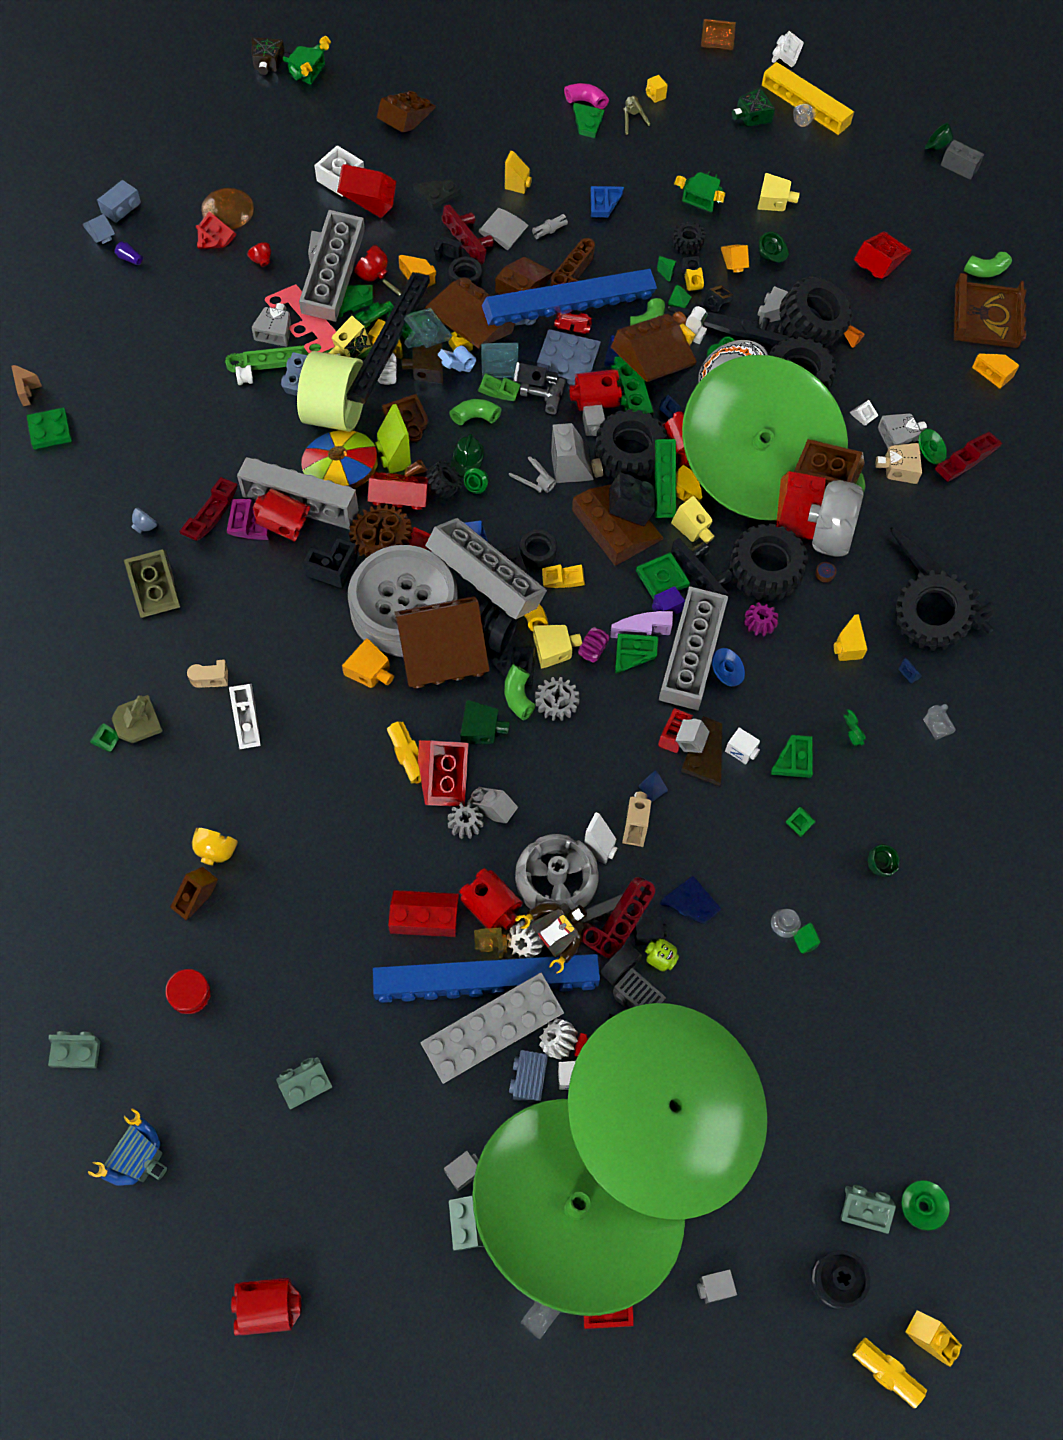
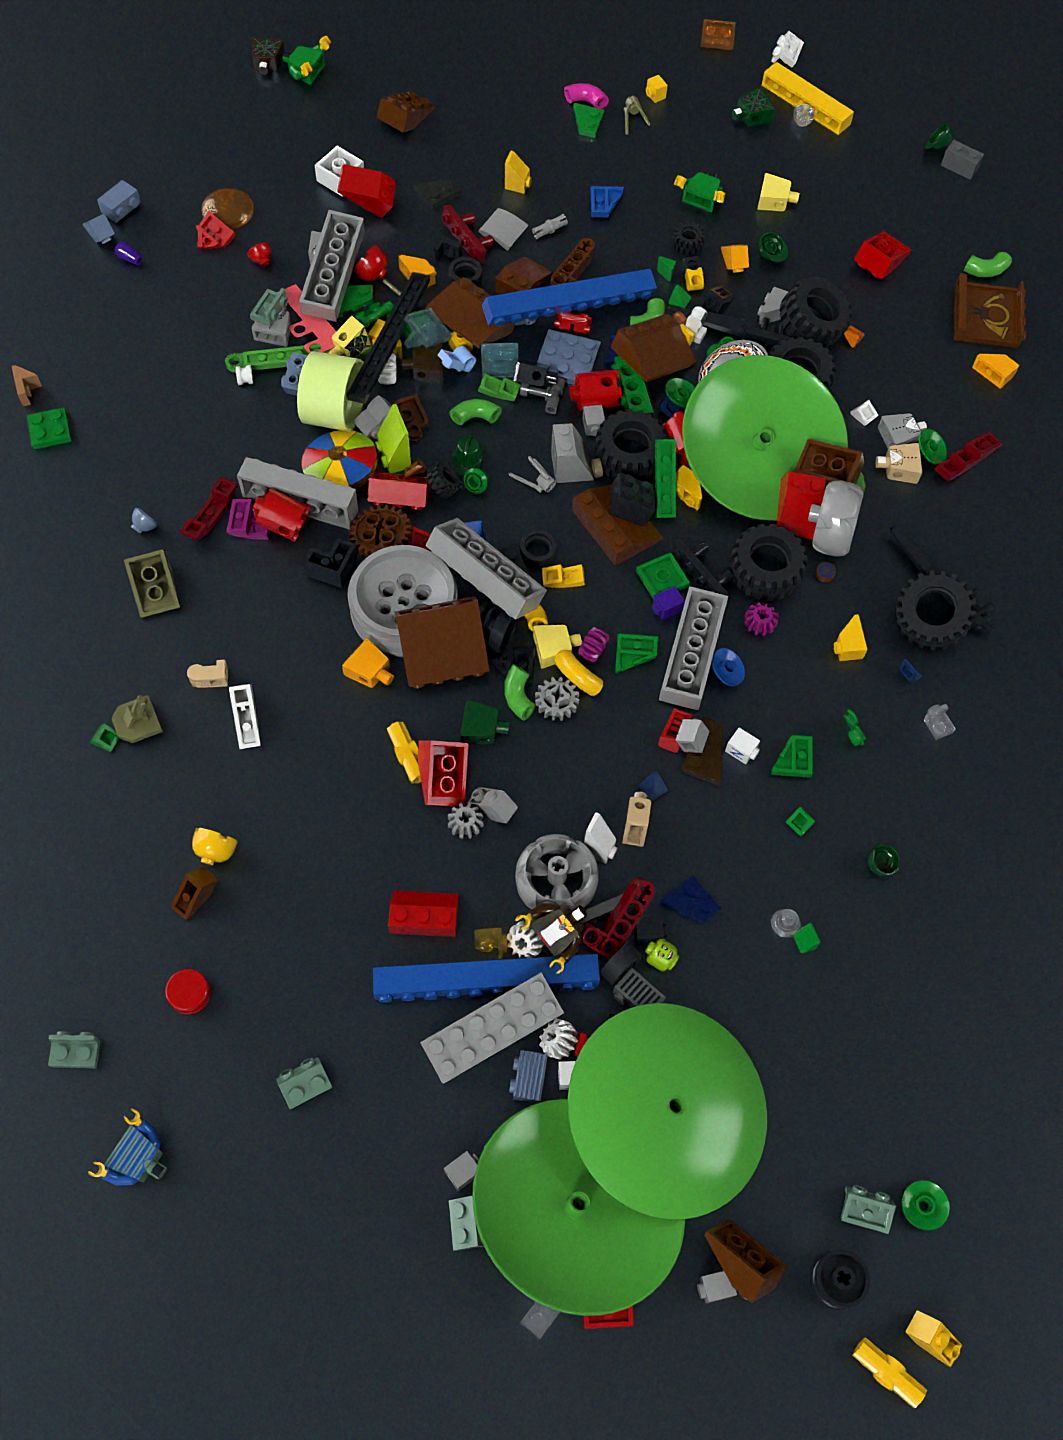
(265, 1306): red cylinder -> none
(269, 307): none -> sand green bracket
(372, 418): none -> light grey brick
(497, 906): red cylinder -> none
(578, 673): none -> yellow cylinder
(644, 624): lavender slope -> none
(679, 391): none -> green dish
(693, 521): light yellow torso -> none
(745, 1261): none -> reddish brown slope

